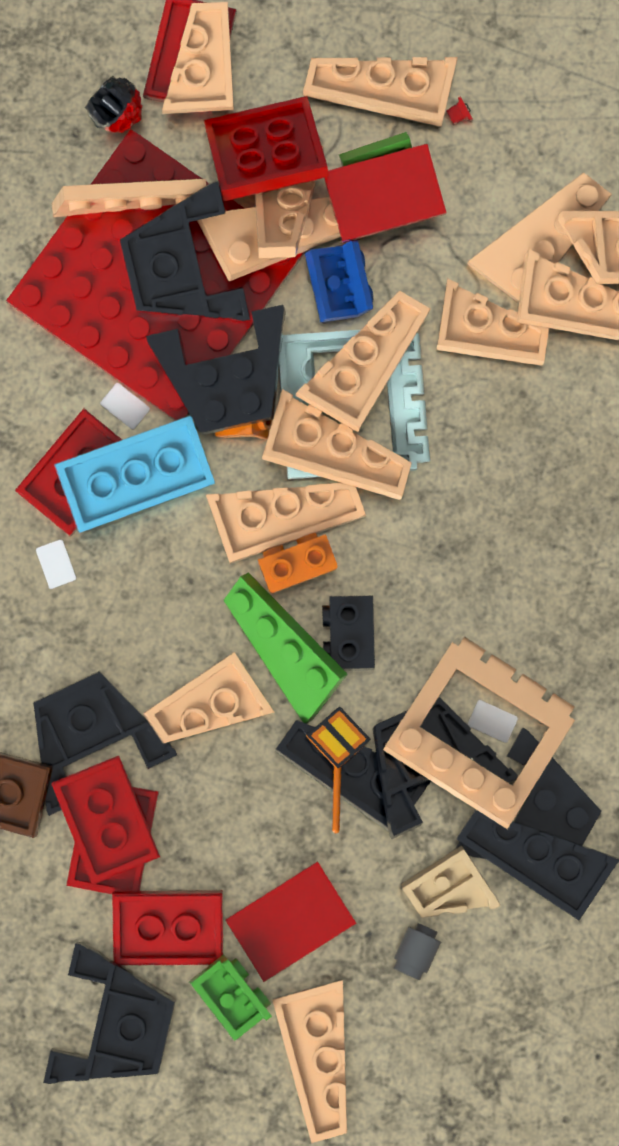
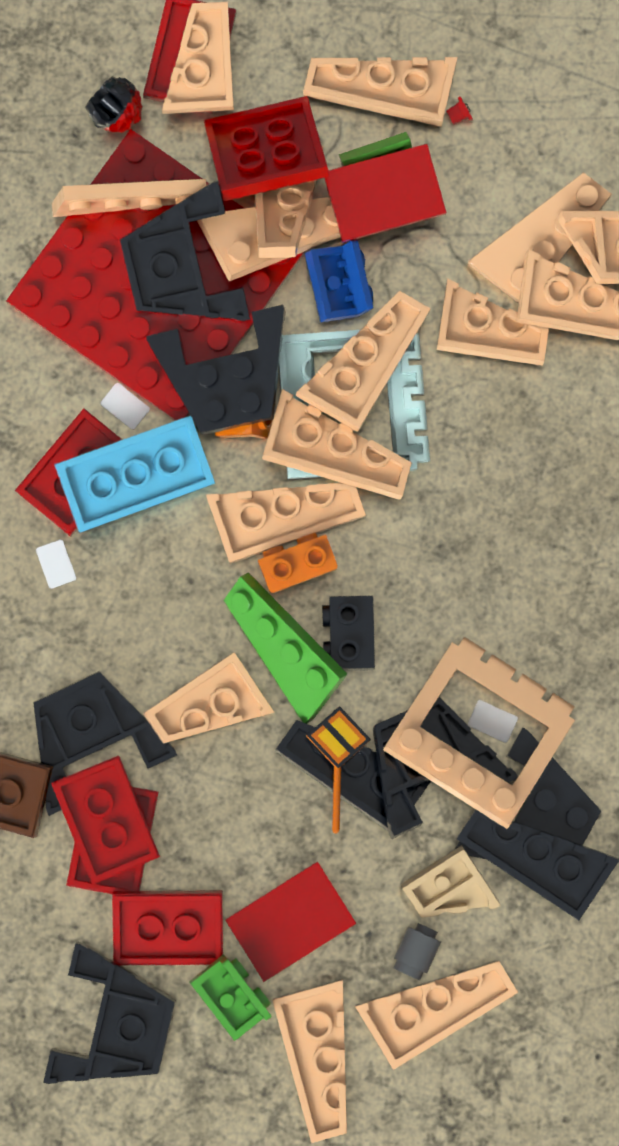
(428, 1013): none -> light nougat wing

